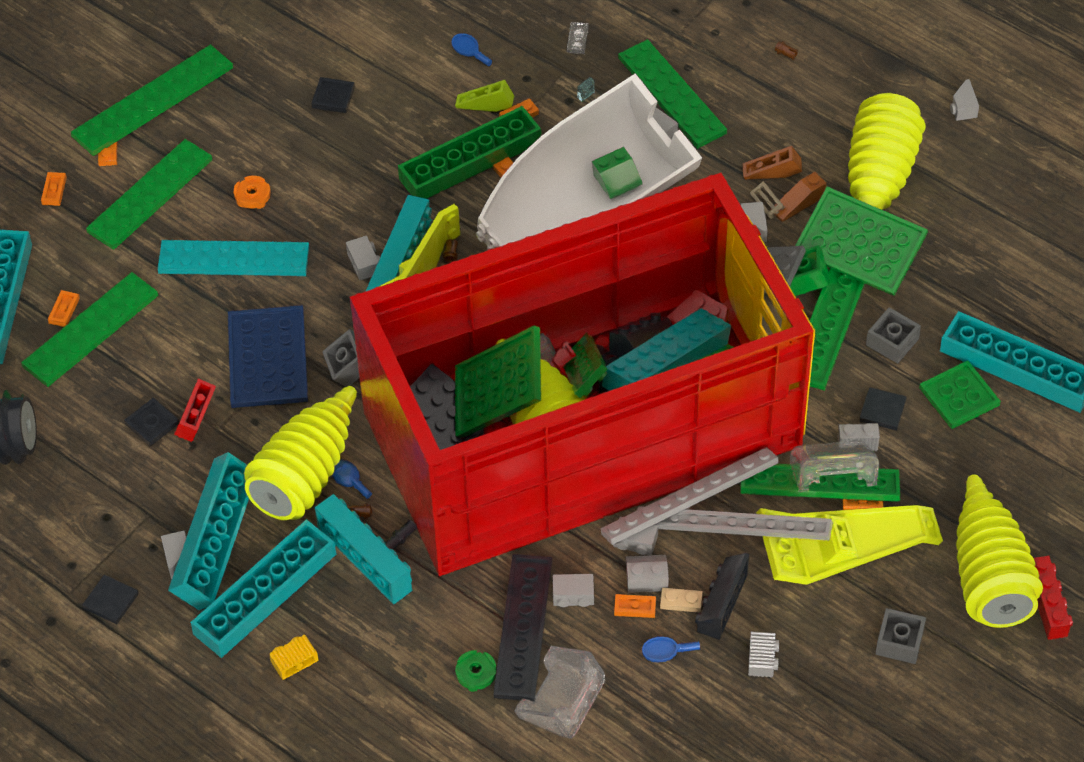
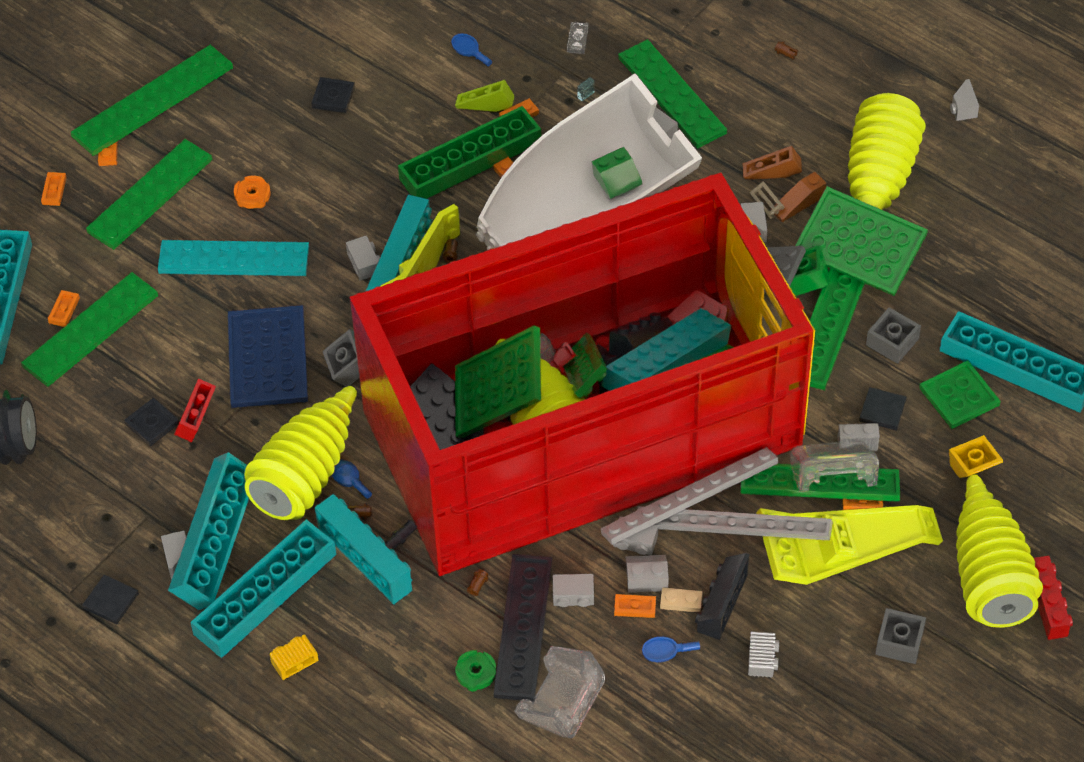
(477, 582): none -> reddish brown pin
(973, 457): none -> yellow slope

